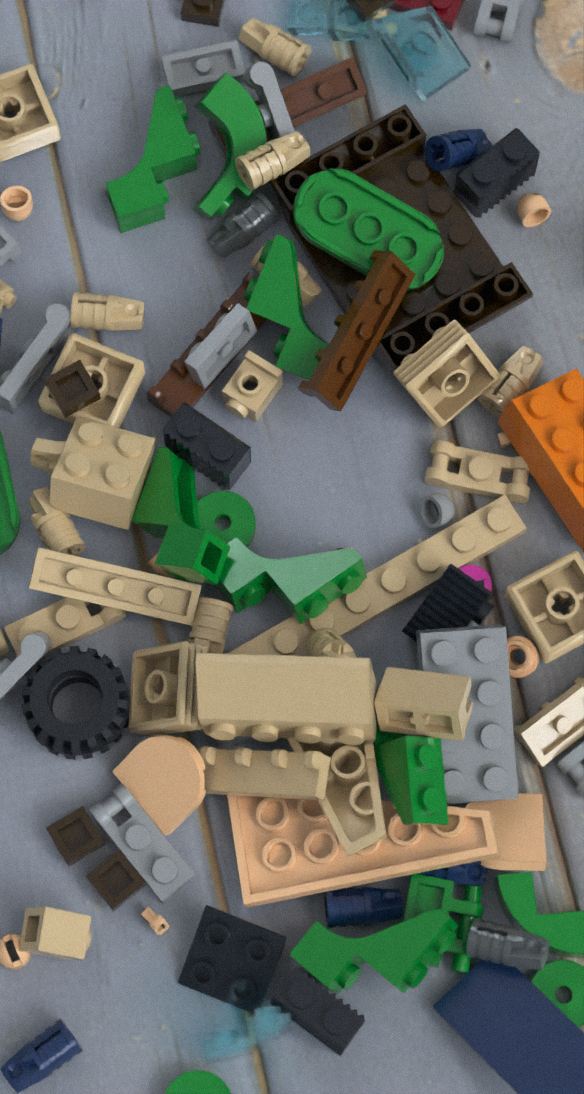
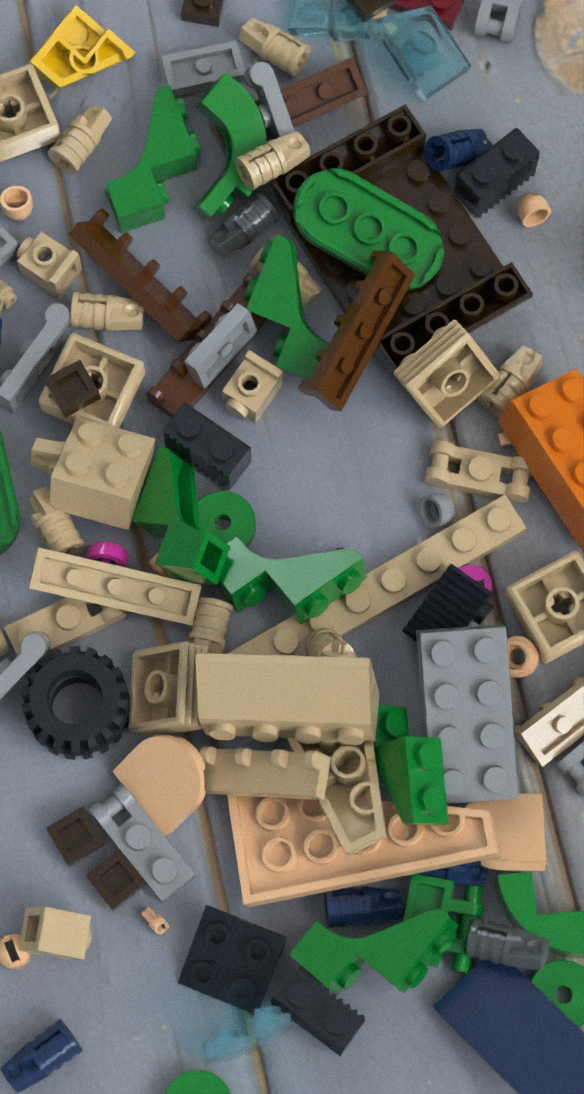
(53, 274): none -> tan brick
(78, 50): none -> yellow slope
(79, 139): none -> tan hinge
(108, 553): none -> dark pink tile
(137, 279): none -> reddish brown hinge
(423, 703): tan hinge -> none

